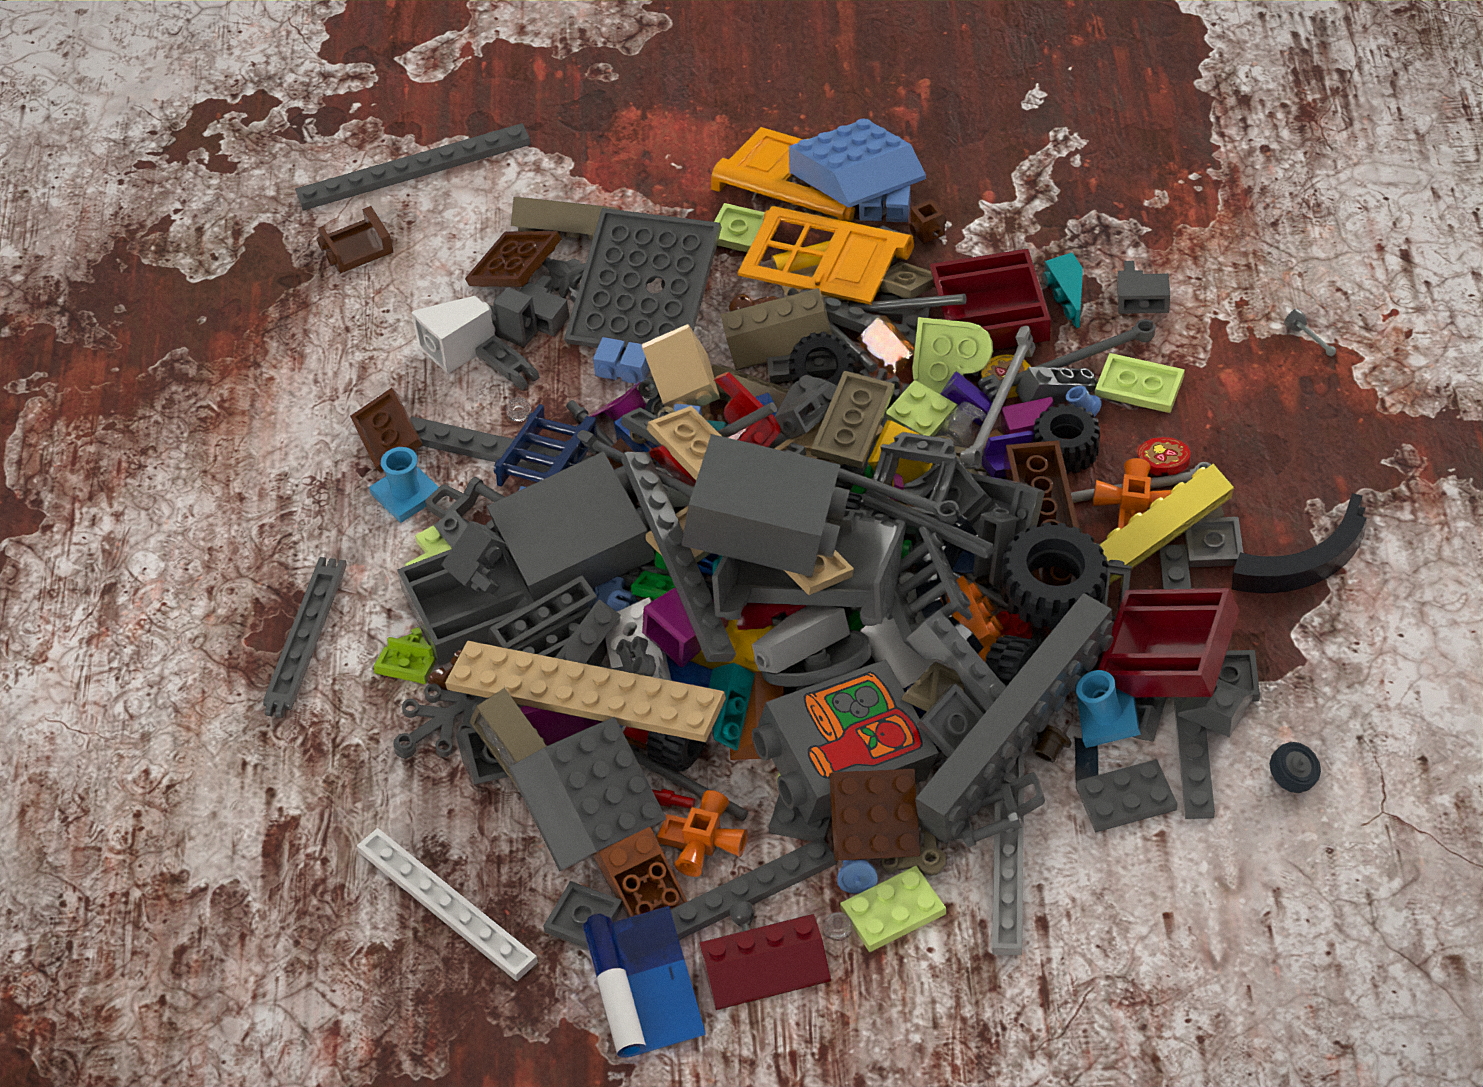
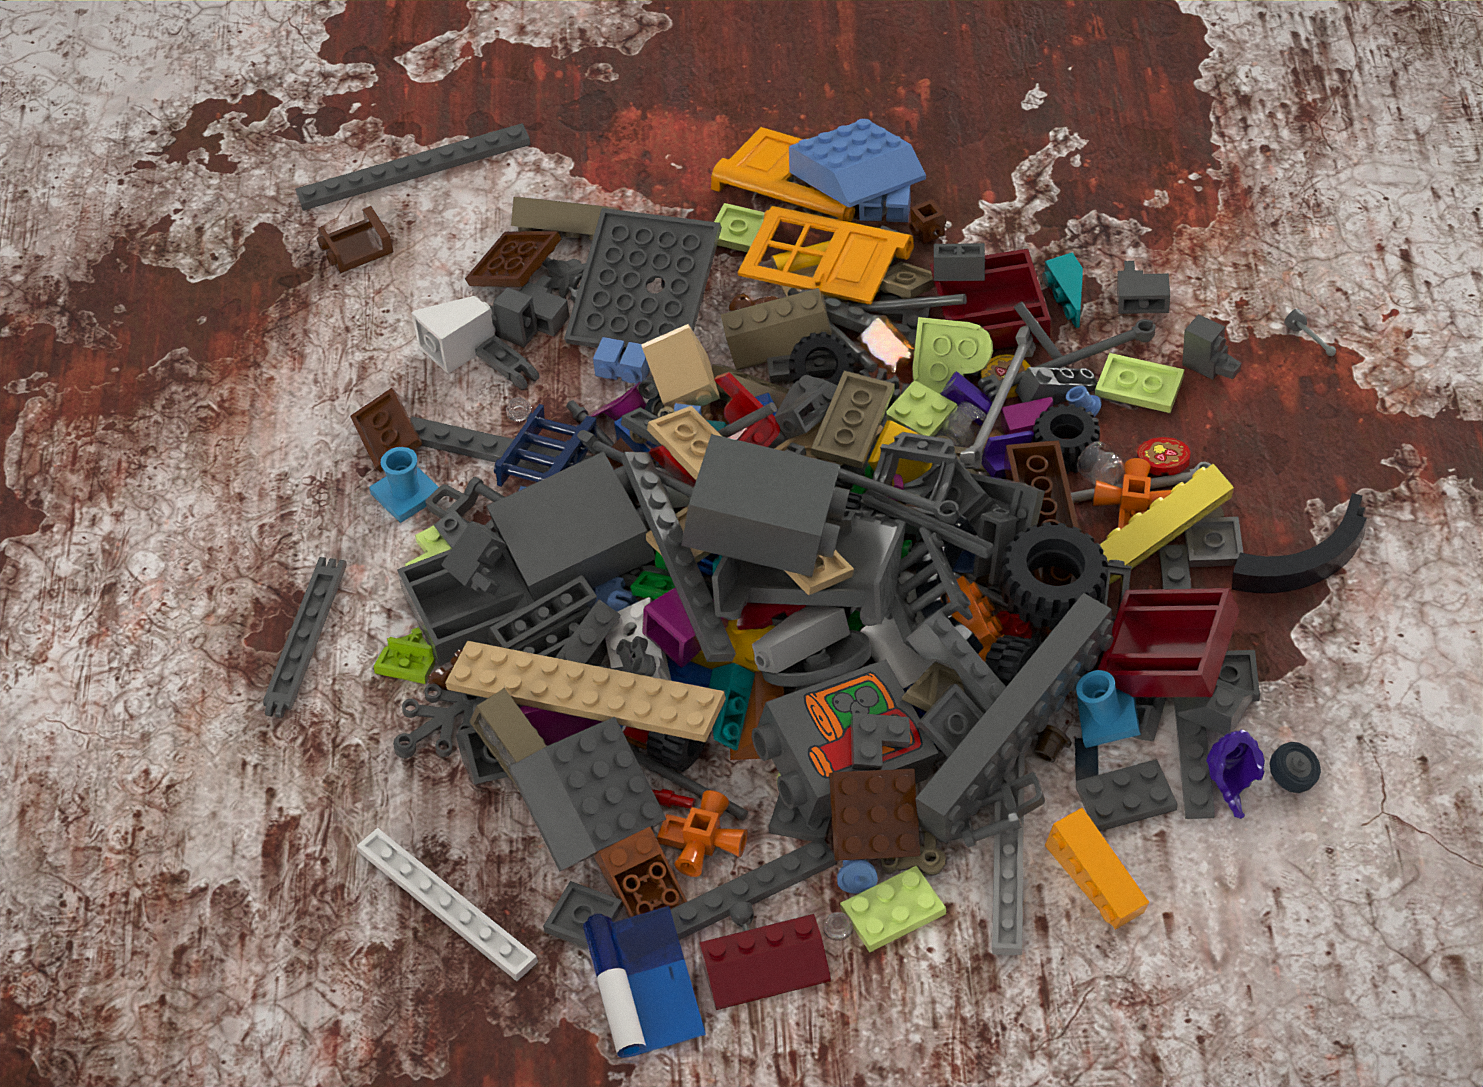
(872, 732): none -> dark grey plate
(959, 262): none -> dark grey hinge
(1037, 330): none -> dark grey bar
(1096, 868): none -> light orange wedge
(1100, 465): none -> clear helmet
(1206, 349): none -> dark grey hinge
(1234, 766): none -> dark purple hair

